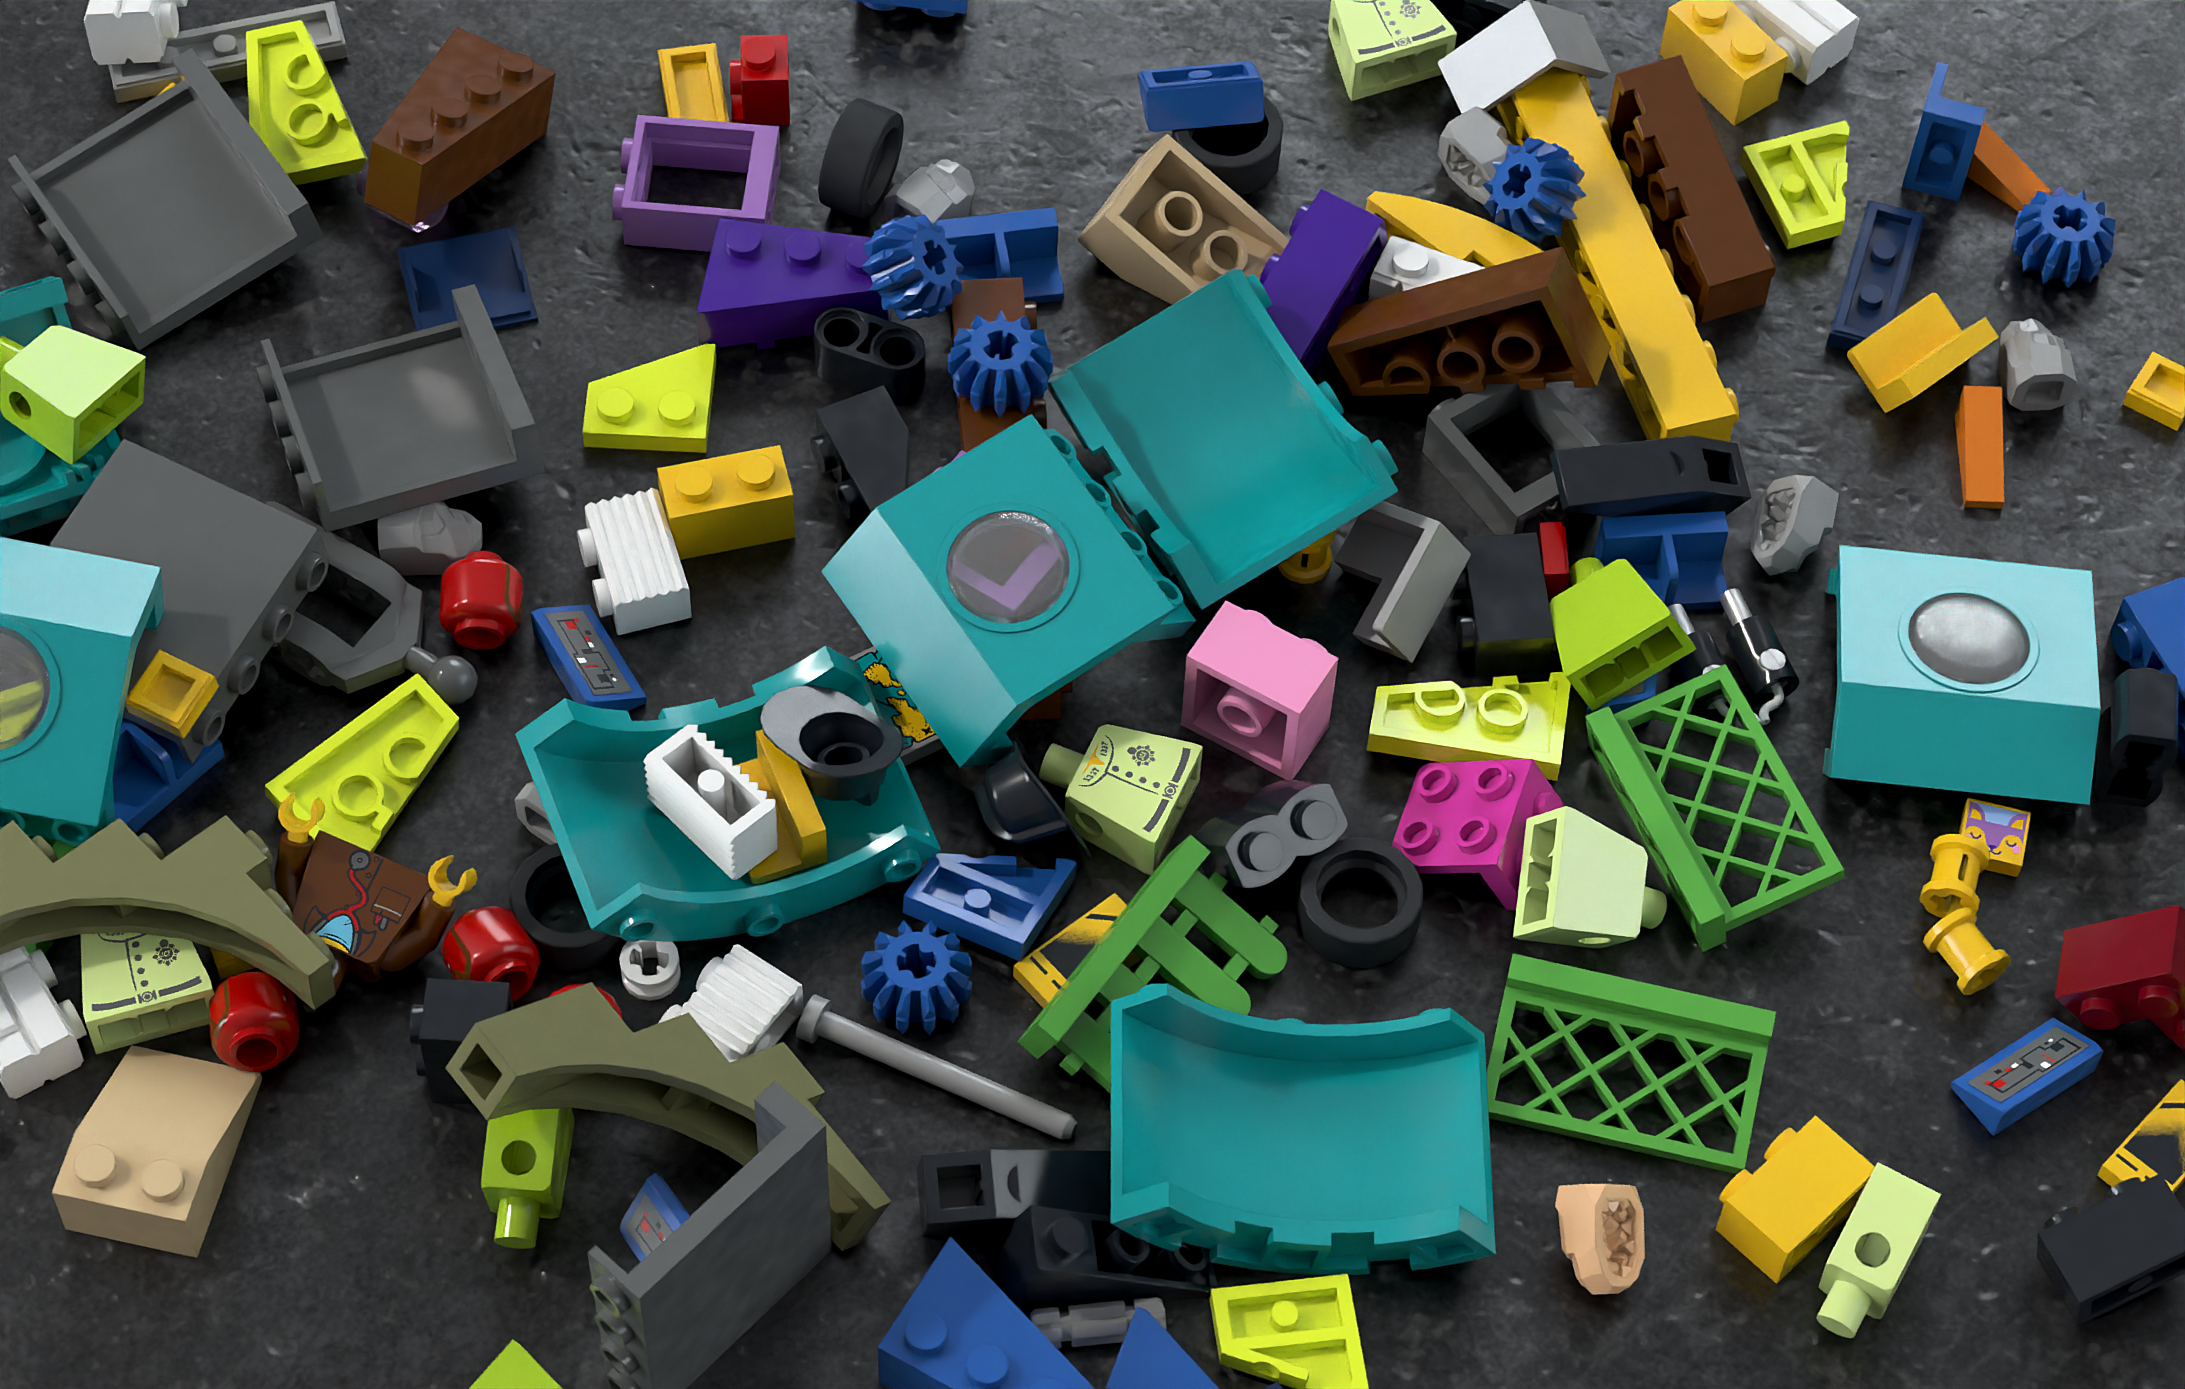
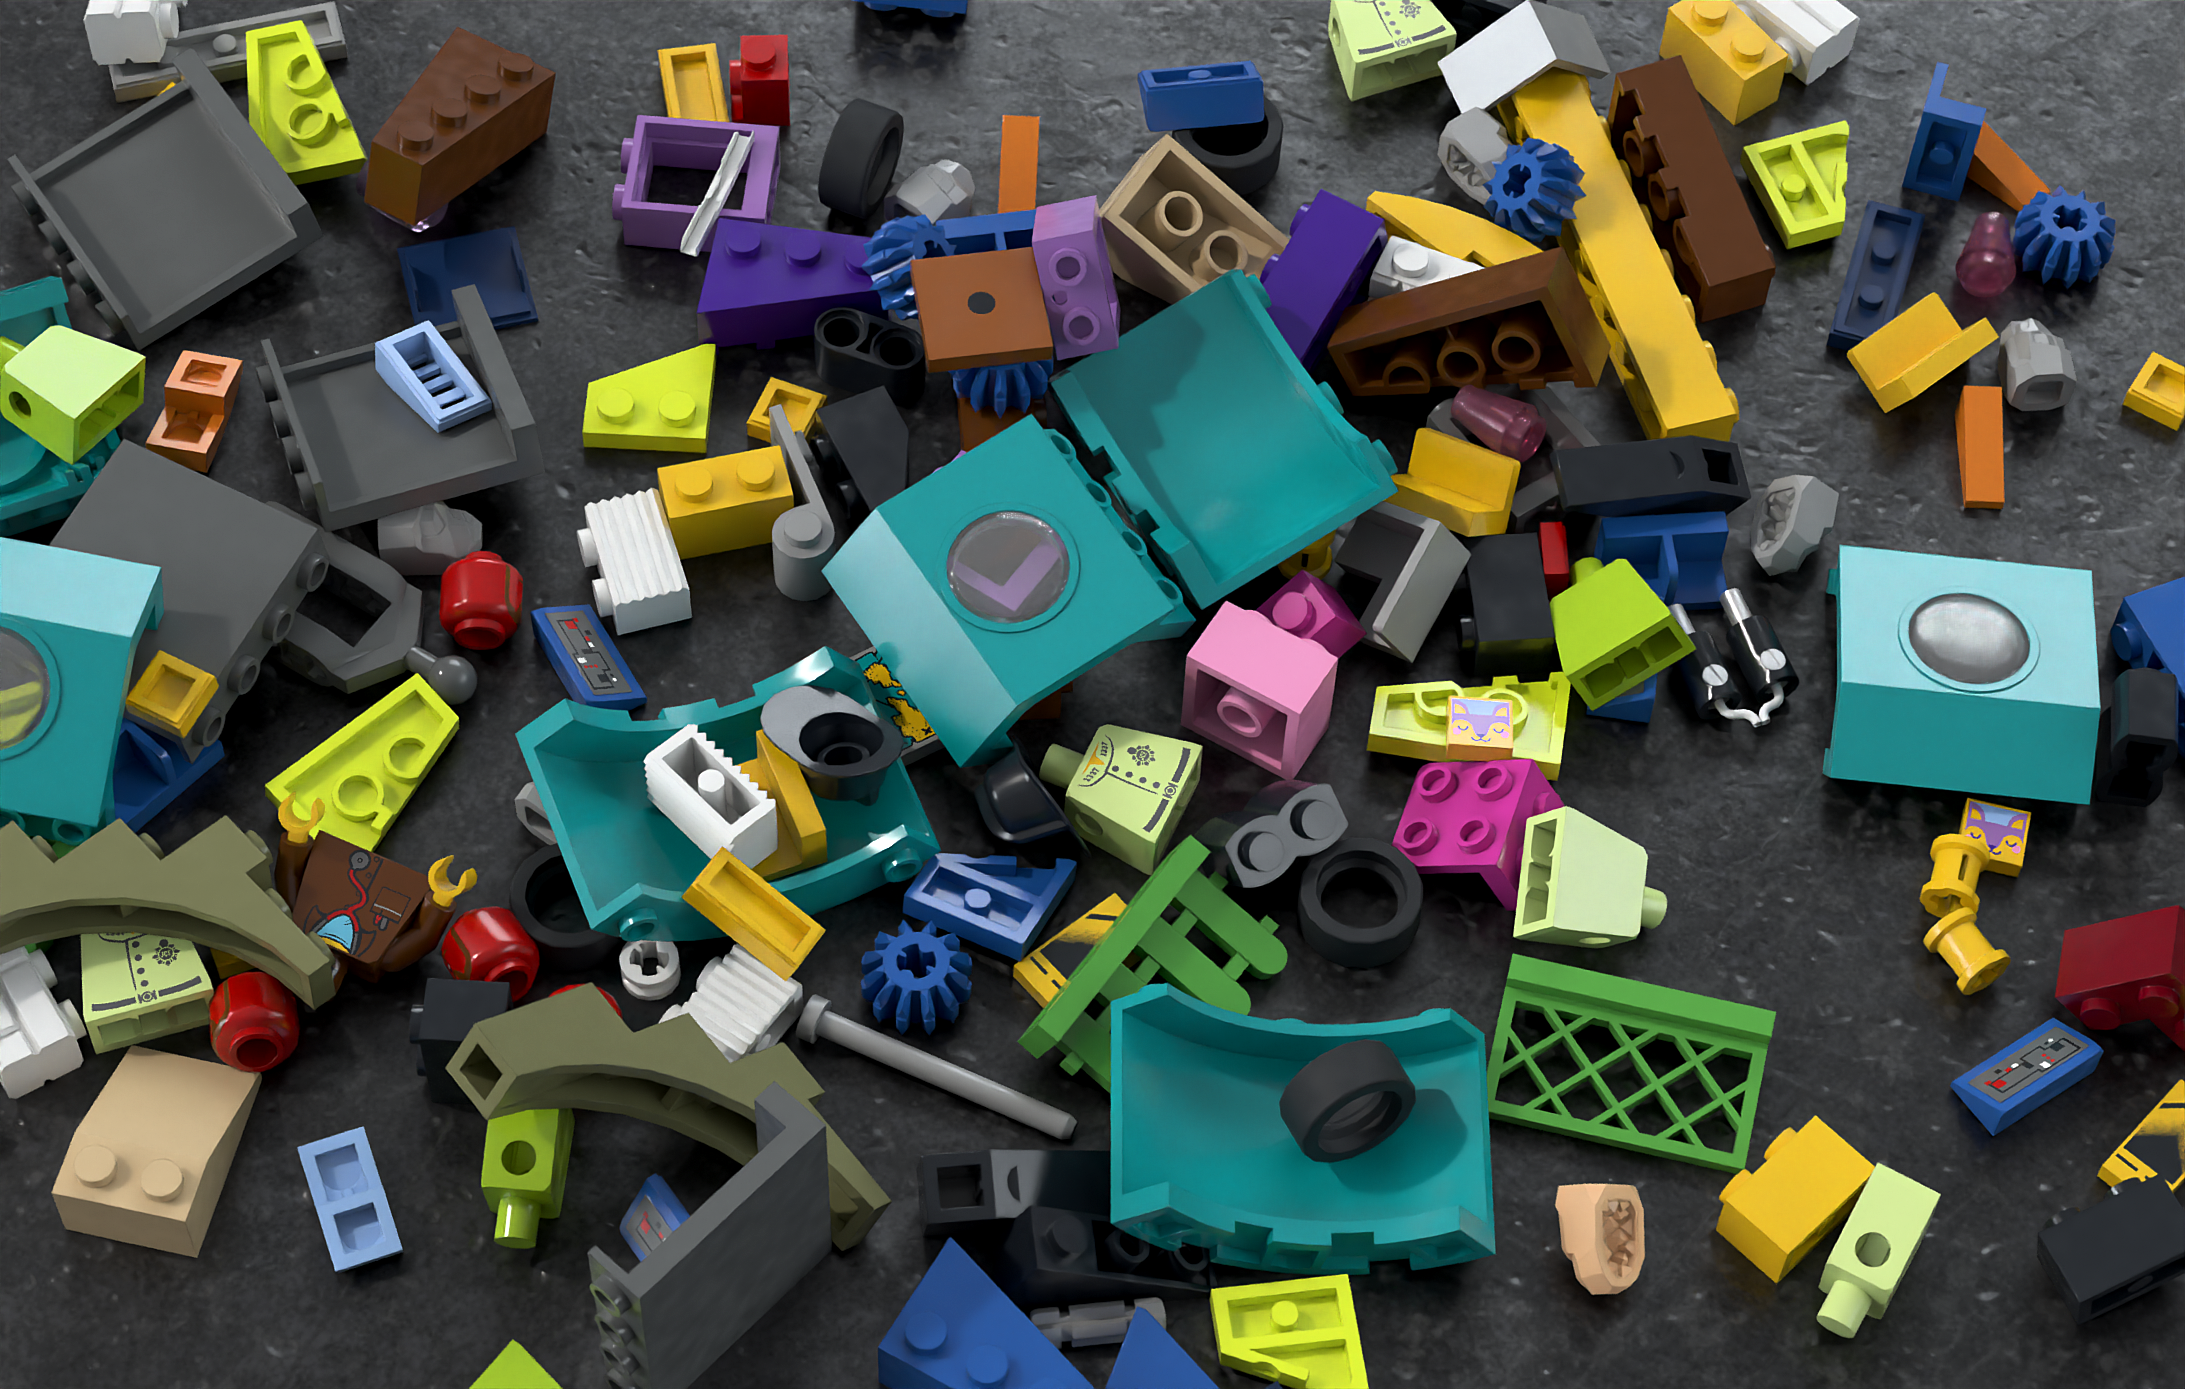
(196, 409): none -> orange slope
(350, 1200): none -> light blue slope
(425, 345): none -> light blue slope
(717, 194): none -> white piece
(753, 913): none -> yellow tile
(798, 405): none -> yellow tile
(804, 535): none -> light grey door
(981, 309): none -> dark orange tile
(1018, 163): none -> orange piece
(1078, 271): none -> medium lavender window
(1314, 612): none -> dark pink brick
(1347, 1101): none -> black tyre
(1457, 484): none -> yellow panel
(1479, 729): none -> yellow tile
(1500, 422): none -> clear pink cone
(1671, 841): bright green fence -> none
(1987, 257): none -> clear pink cone

